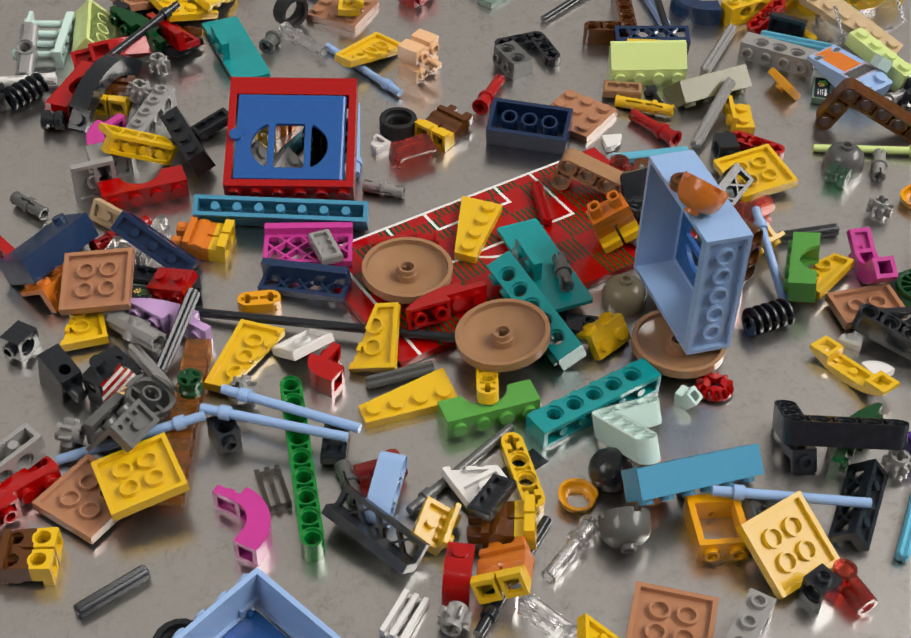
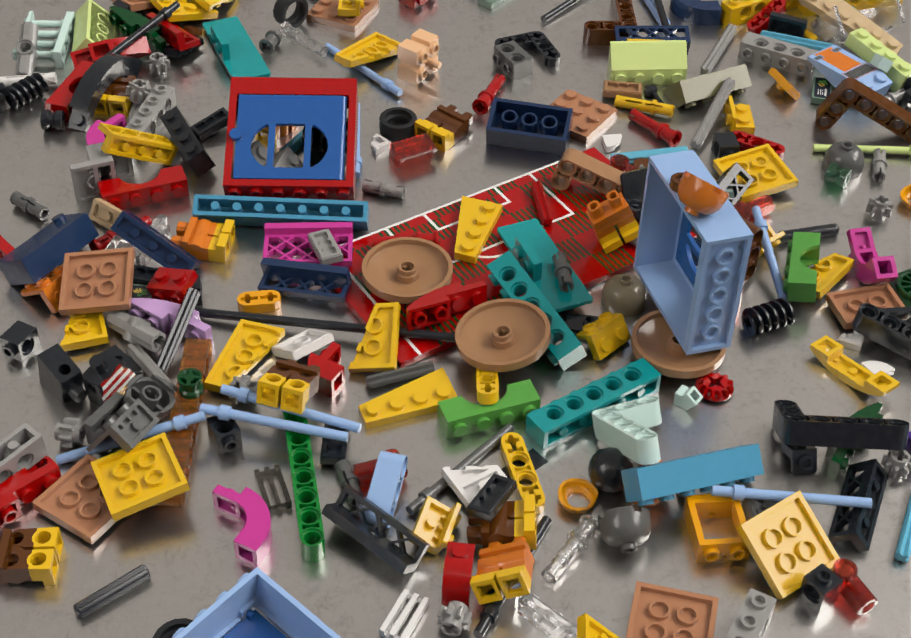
(288, 385): none -> yellow hips

